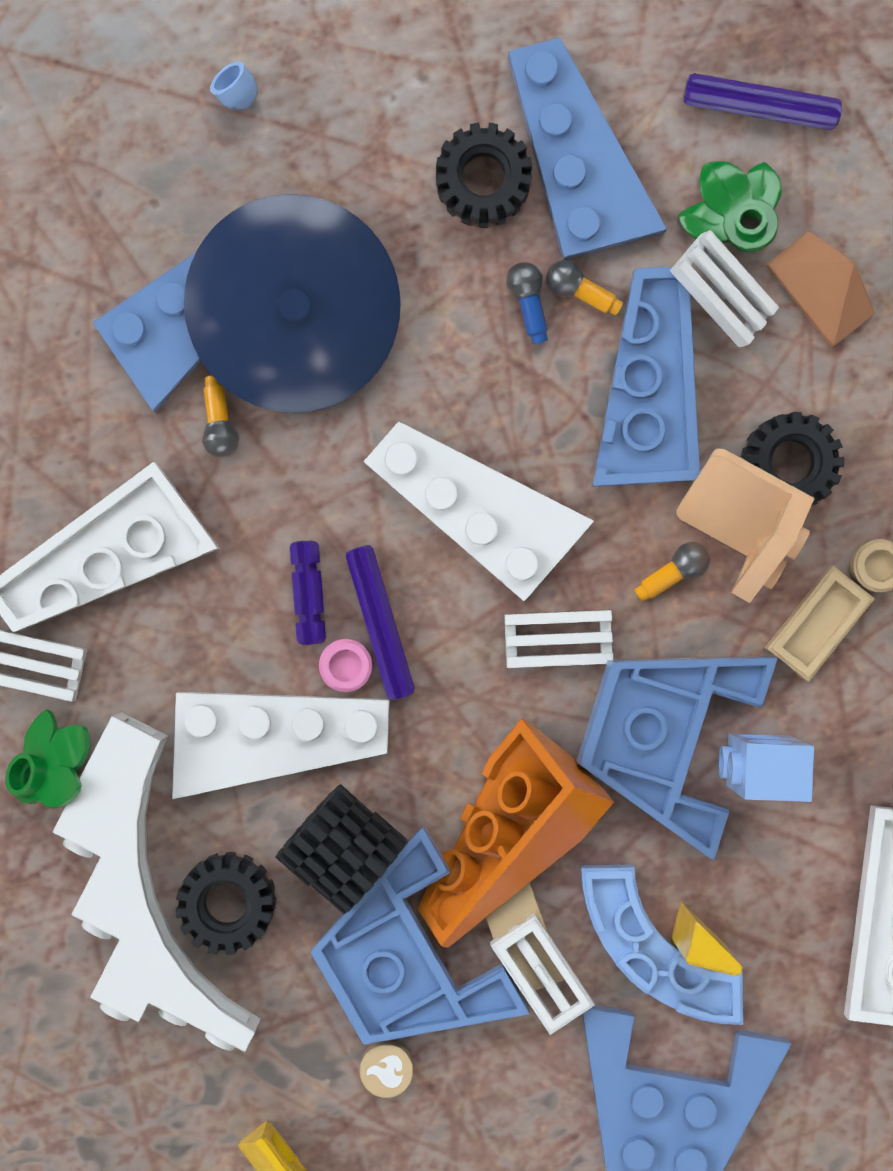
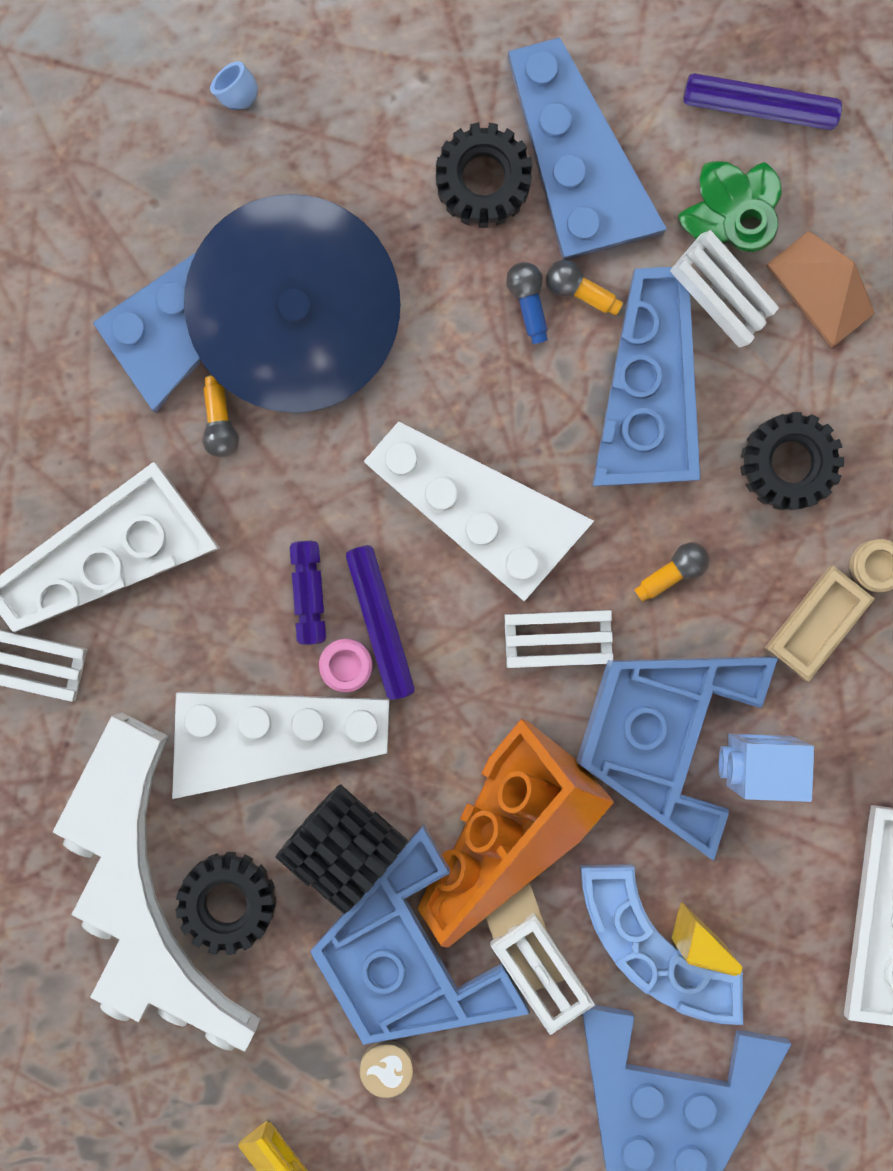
(48, 763): green plate -> none
(750, 515): light nougat bracket -> none

